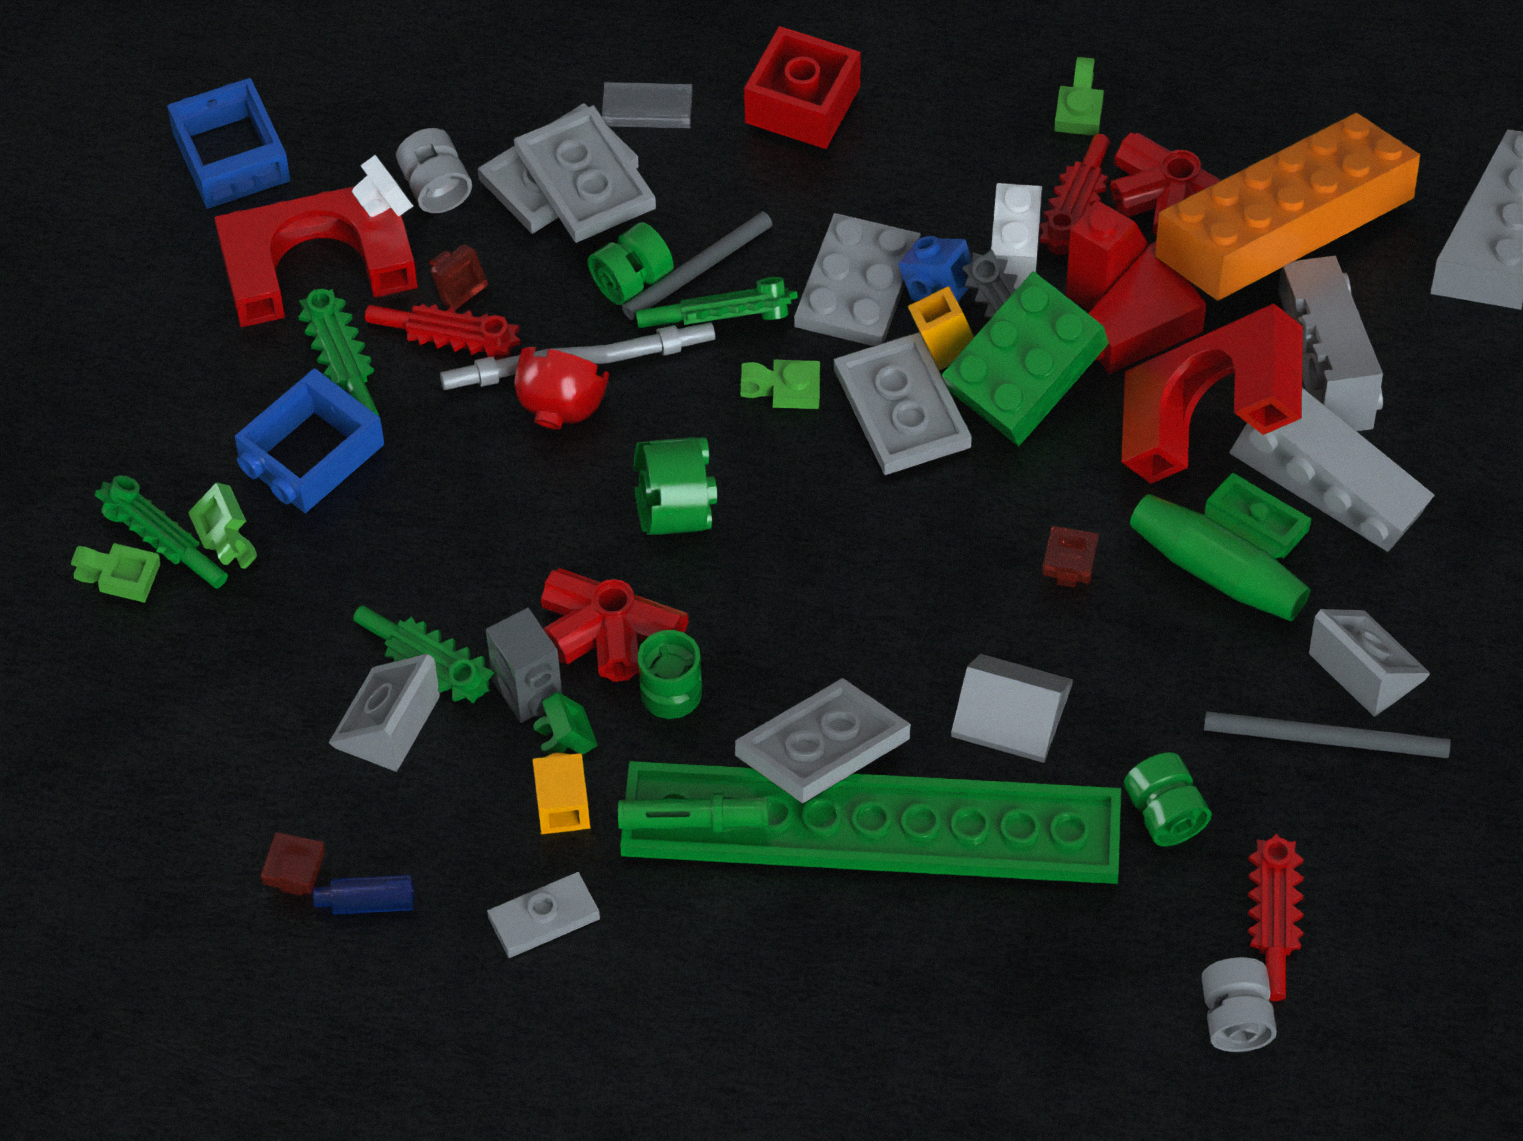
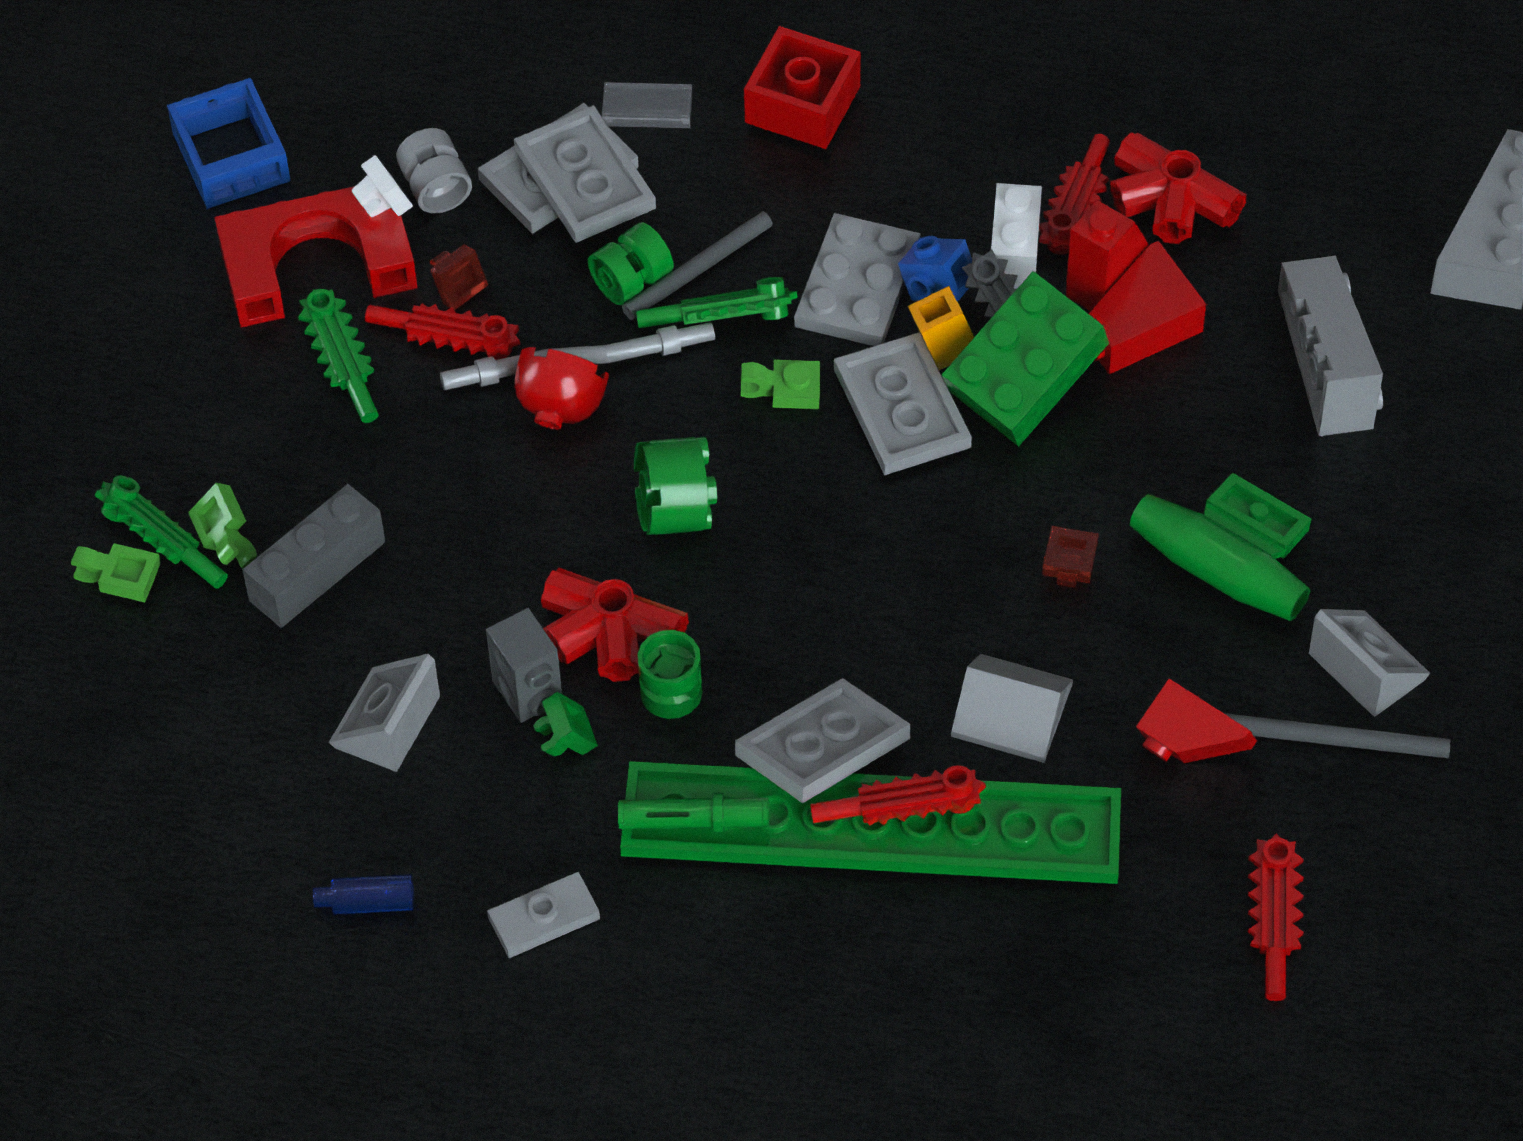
(293, 864): clear red tile -> none
(314, 555): none -> dark grey brick
(339, 409): blue window -> none
(410, 639): green piece -> none
(561, 793): light orange brick -> none
(953, 791): none -> red piece
(1080, 106): bright green plate -> none
(1164, 391): red arch -> none
(1169, 802): green wheel -> none
(1190, 727): none -> red slope
(1238, 1004): light grey wheel -> none
(1286, 206): orange brick -> none
(1337, 473): light grey wedge -> none

